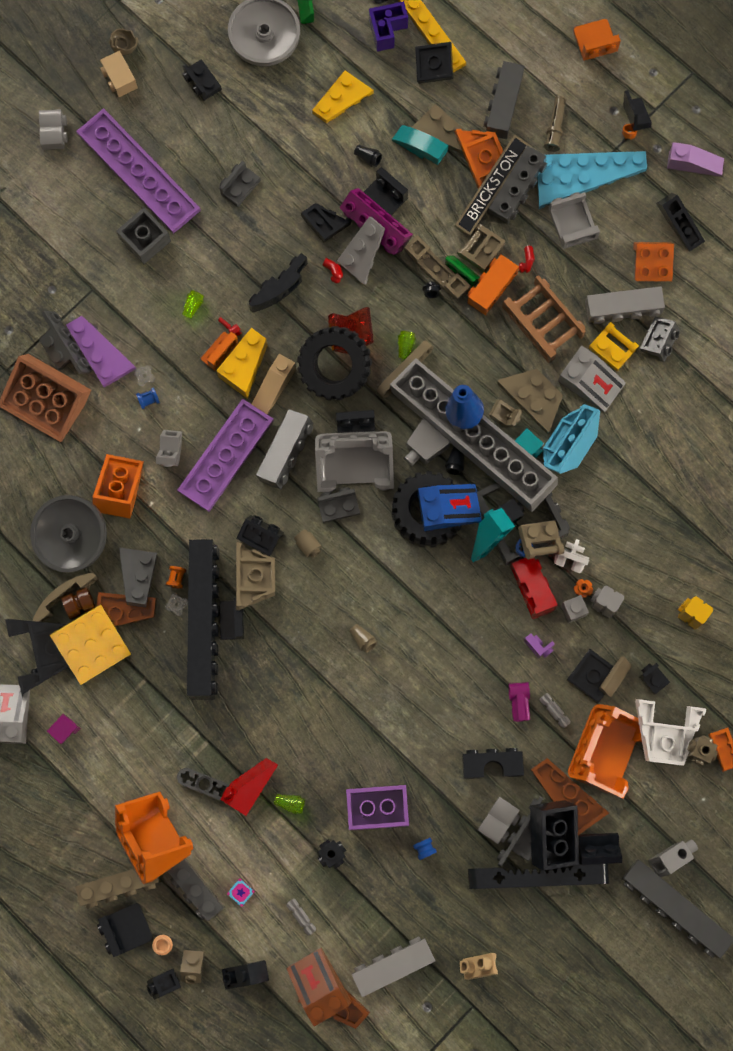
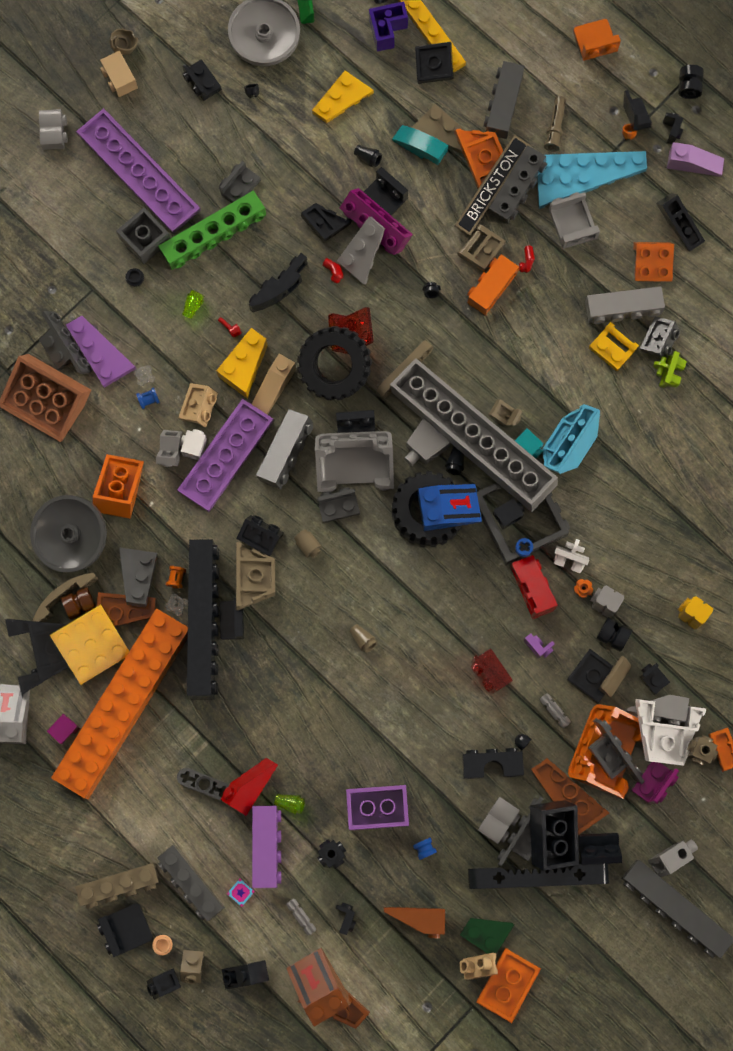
(121, 704): none -> orange brick
(134, 277): none -> black plate
(150, 836): orange windscreen -> none
(193, 444): none -> white brick
(198, 404): none -> tan bracket
(217, 221): none -> bright green brick
(220, 350): orange bracket -> none
(252, 89): none -> black hinge
(265, 847): none -> medium lavender brick
(348, 923): none -> black bracket
(392, 967): light grey brick -> none
(405, 343): clear neon green cone -> none
(426, 920): none -> dark orange slope
(435, 268): dark tan slope -> none
(463, 270): green slope -> none
(464, 408): blue cone -> none
(486, 934): none -> dark green wing
(491, 532): teal slope -> none
(491, 671): none -> clear red bracket
(508, 989): none -> orange tile
(519, 696): magenta piece -> none
(522, 741): none -> black hinge
(534, 395): dark tan wing -> none
(536, 336): medium nougat fence -> none
(540, 533): dark tan plate -> none
(574, 609): light grey brick -> none
(591, 379): light grey slope -> none
(611, 756): none -> dark grey bracket
(614, 634): none -> black wheel
(657, 780): none -> magenta bracket
(667, 368): none -> lime hips
(667, 708): none -> light grey slope
(675, 122): none -> black bracket
(691, 81): none -> black wheel

